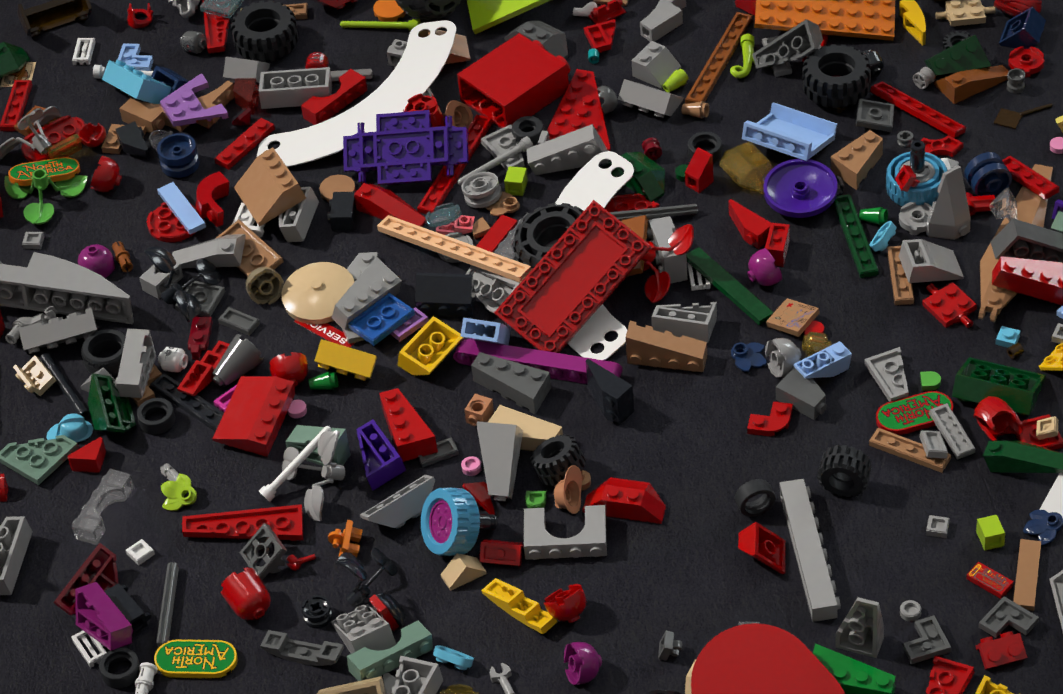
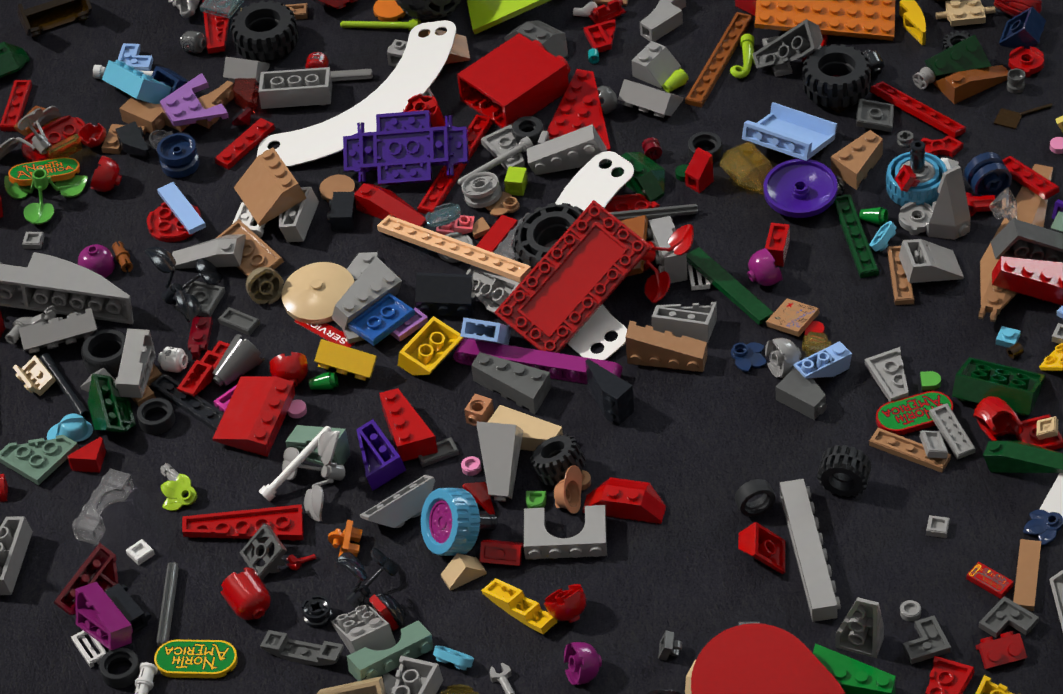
(25, 73): sticker -> none
(82, 59): white tile -> none
(136, 23): red piece -> none
(154, 281): light grey brick -> none
(209, 190): red arch -> none
(322, 108): red arch -> none
(460, 113): nougat piece -> none
(696, 109): medium nougat cone -> none
(750, 225): red slope -> none
(768, 425): red plate -> none
(949, 305): red plate -> none
(990, 532): lime panel -> none

